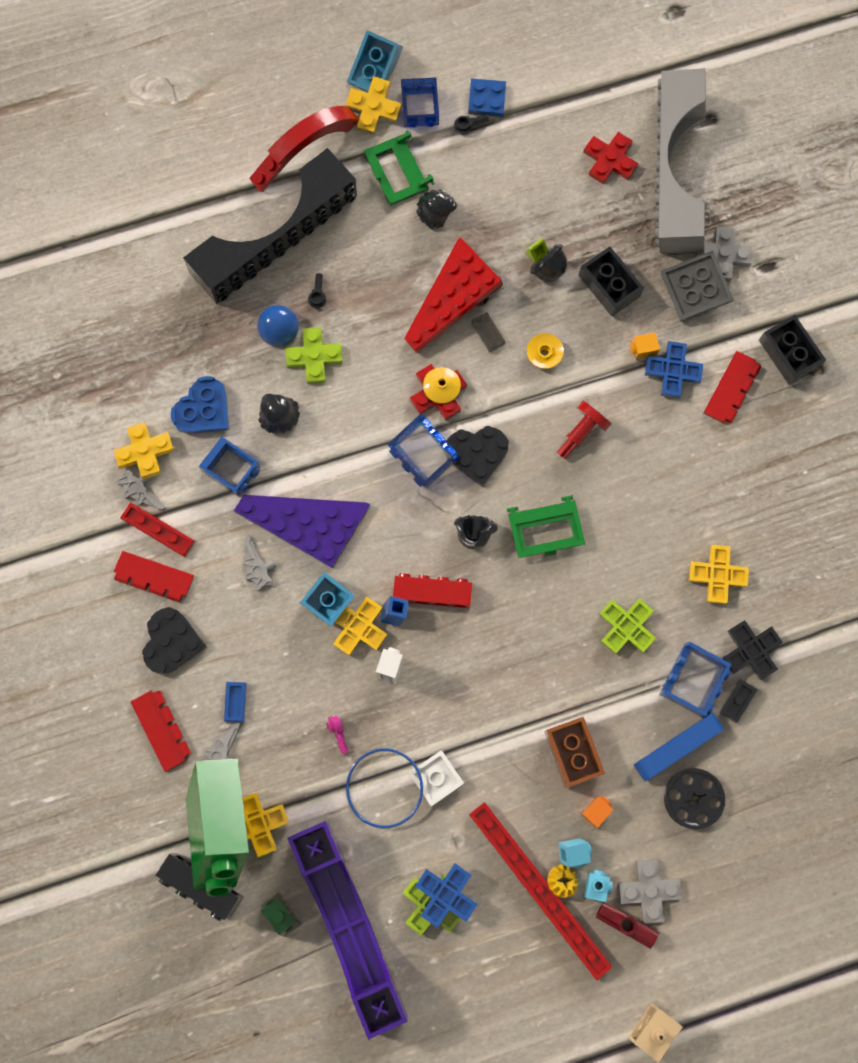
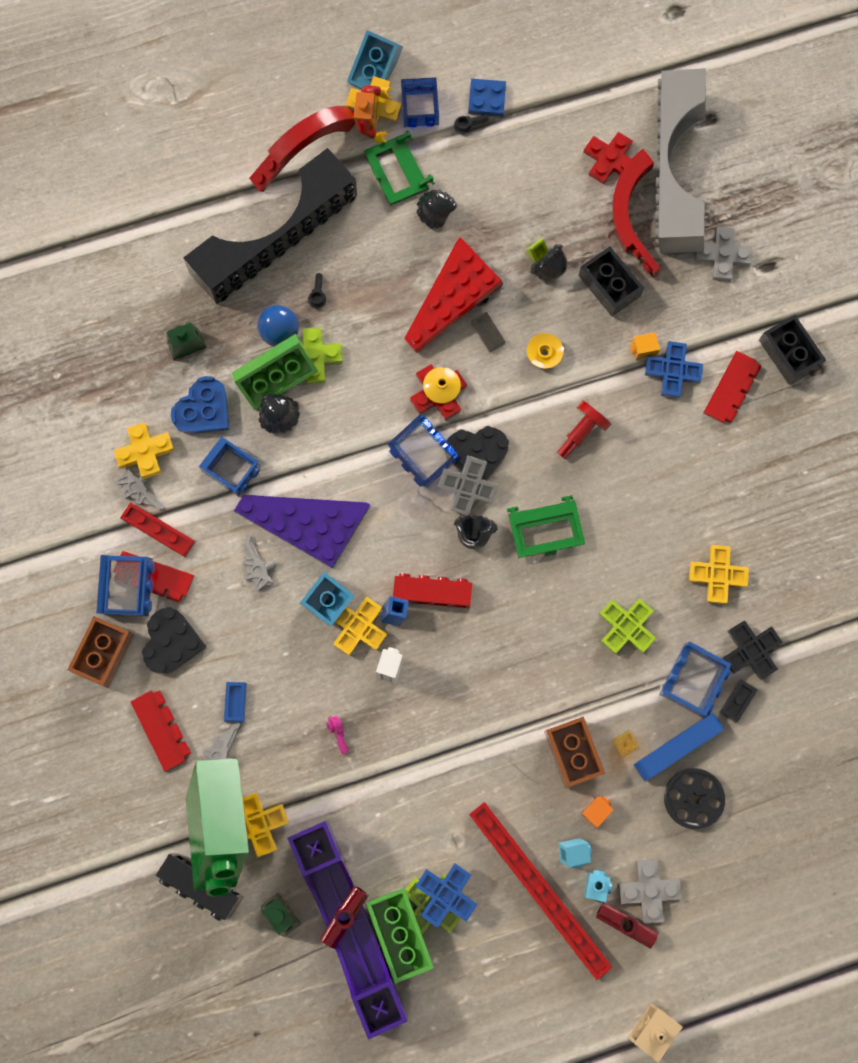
(100, 652): none -> dark orange brick
(125, 585): none -> window
(184, 340): none -> dark green torso
(274, 371): none -> bright green slope
(337, 927): none -> dark red piece
(366, 111): none -> torso
(399, 935): none -> bright green slope
(421, 788): blue piece -> none
(438, 778): white plate -> none
(468, 485): none -> light grey plate
(558, 887): yellow gear -> none
(626, 743): none -> clear yellow tile
(629, 178): none -> red arch
(696, 286): dark grey plate -> none

